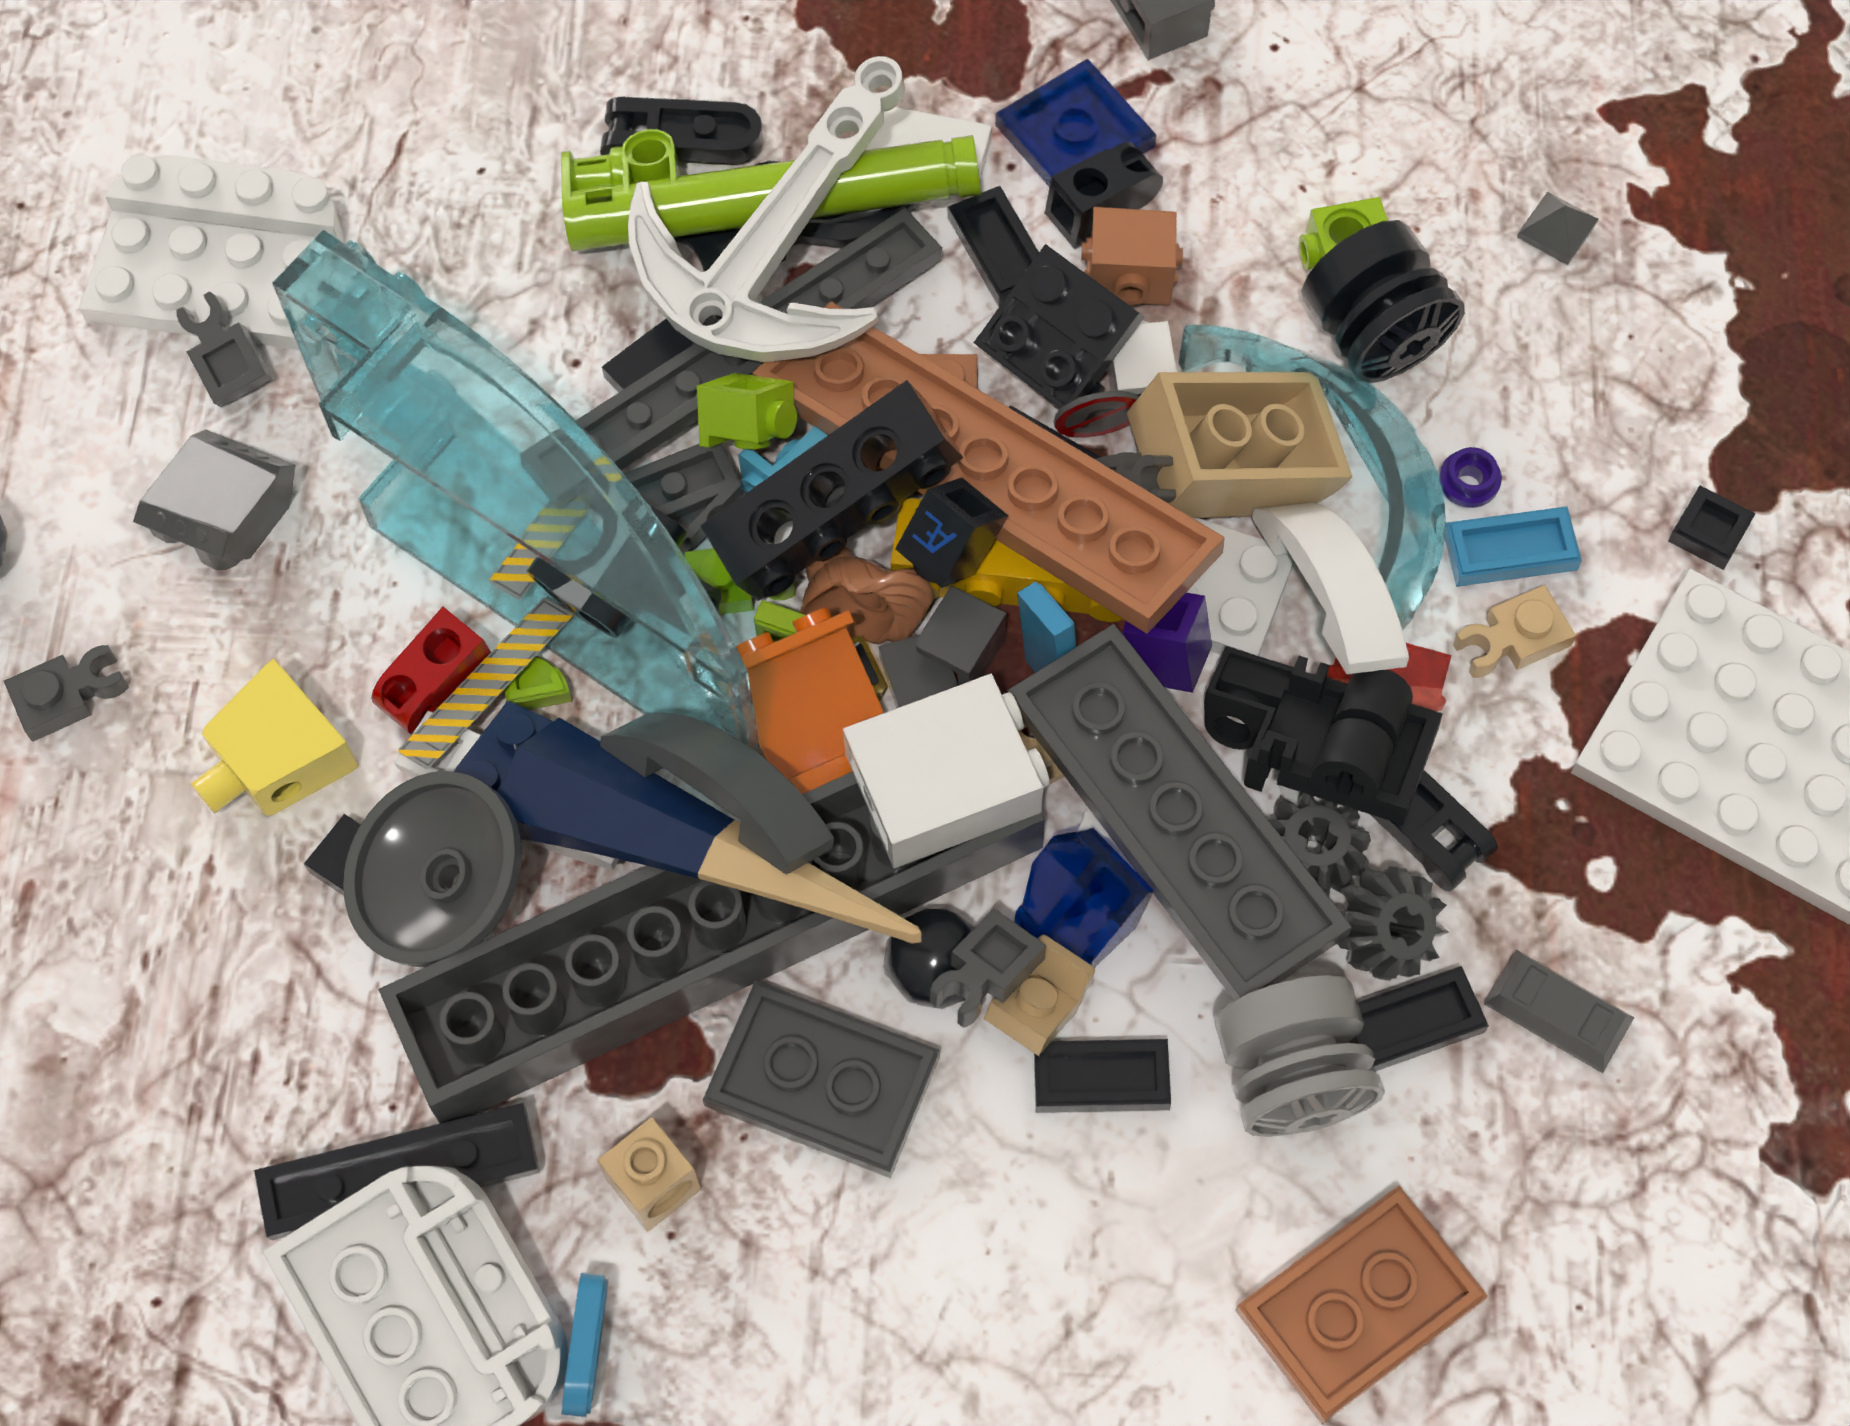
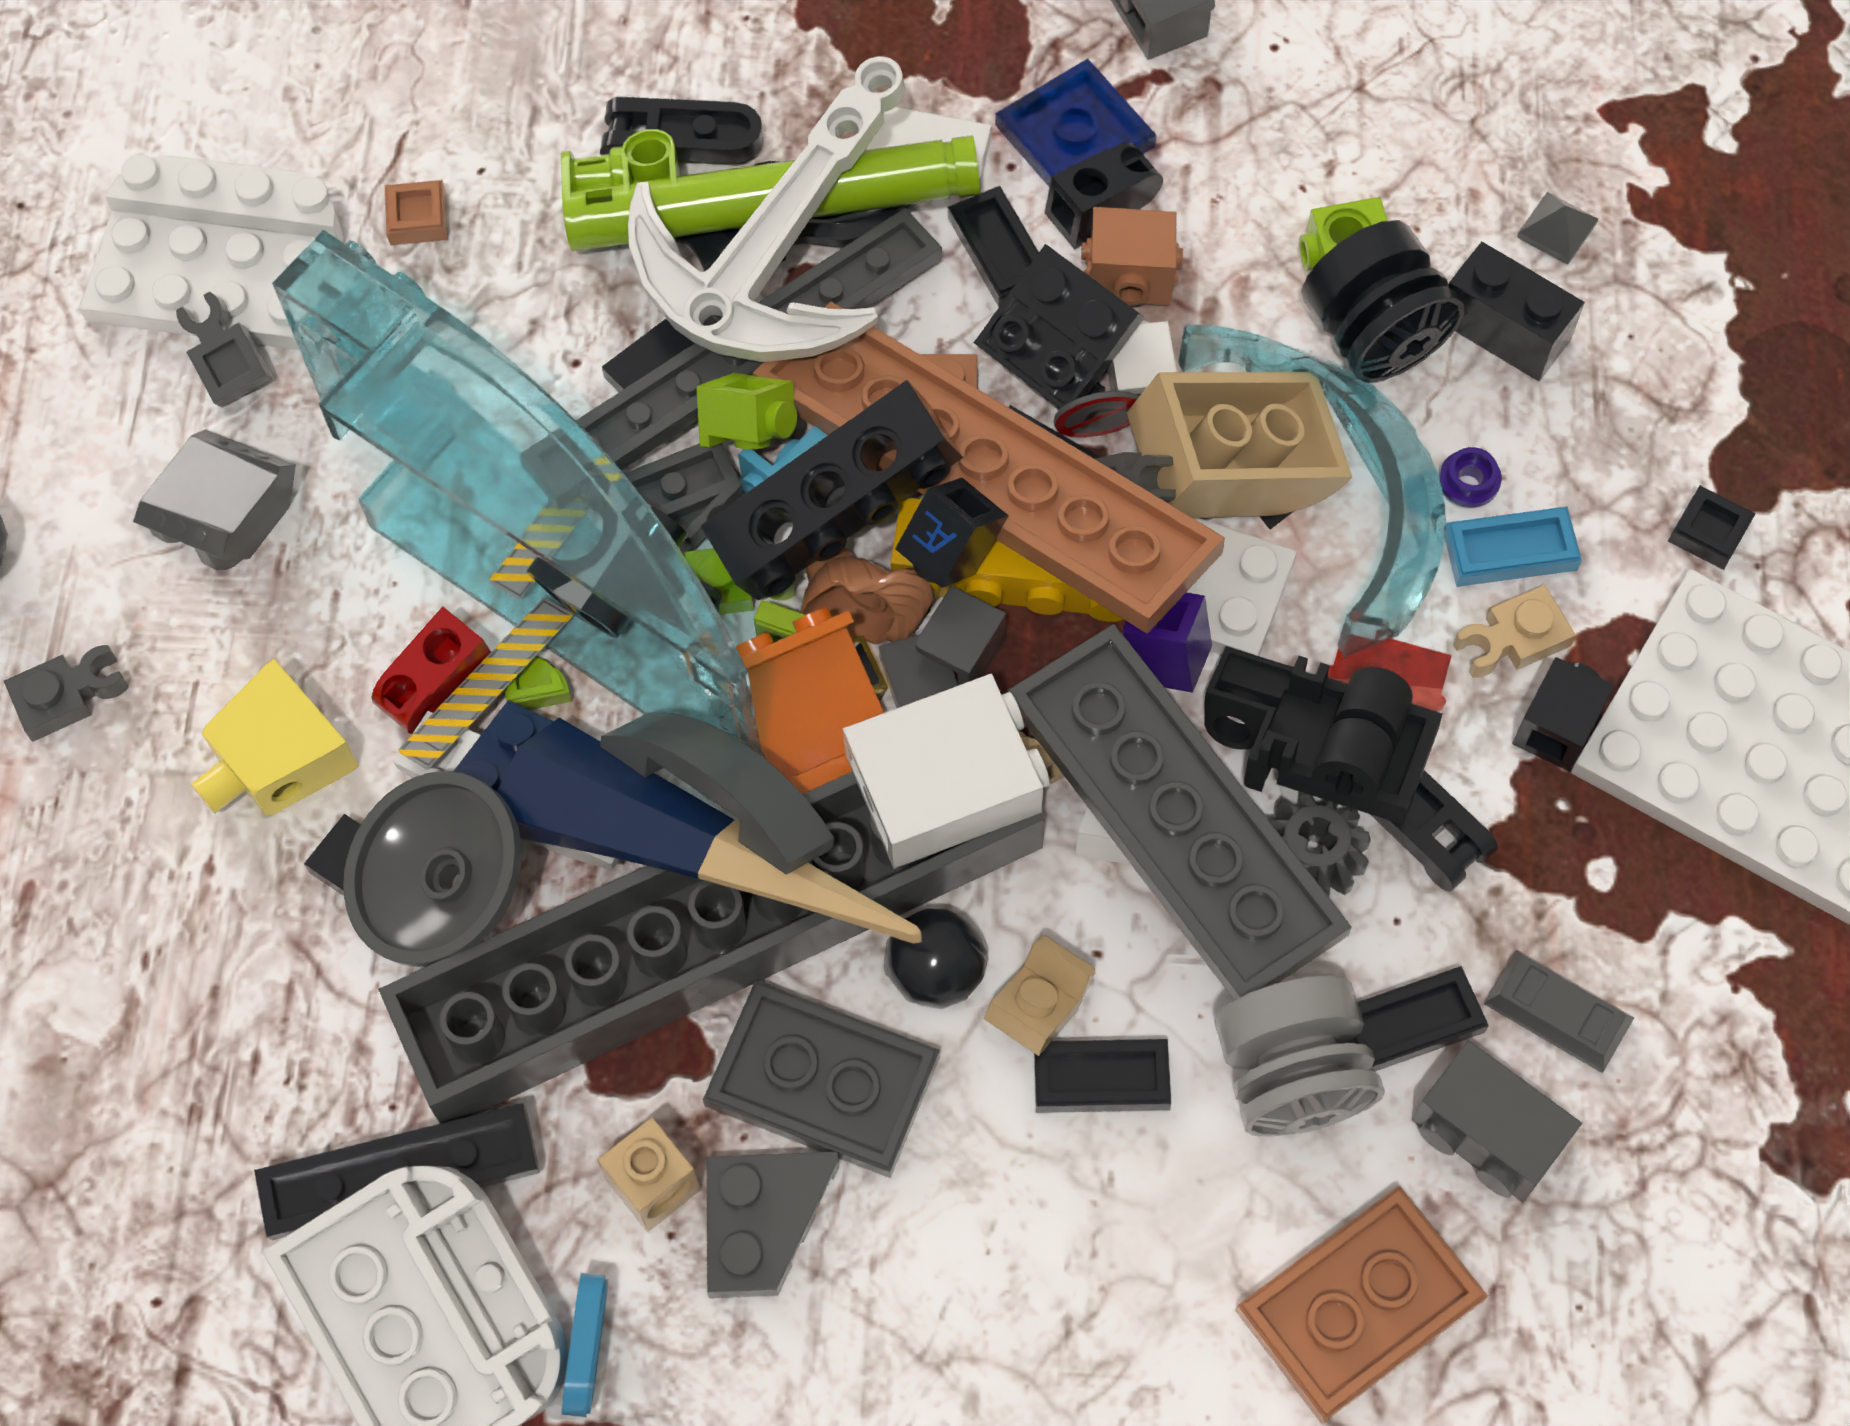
(416, 212): none -> nougat tile
(760, 1217): none -> dark grey wing
(988, 960): dark grey plate -> none
(1045, 627): dark azure tile -> none
(1083, 895): clear blue slope -> none
(1358, 608): white slope -> none
(1391, 923): dark grey gear -> none
(1494, 1122): none -> dark grey brick
(1514, 311): none -> black brick
(1563, 713): none -> black brick

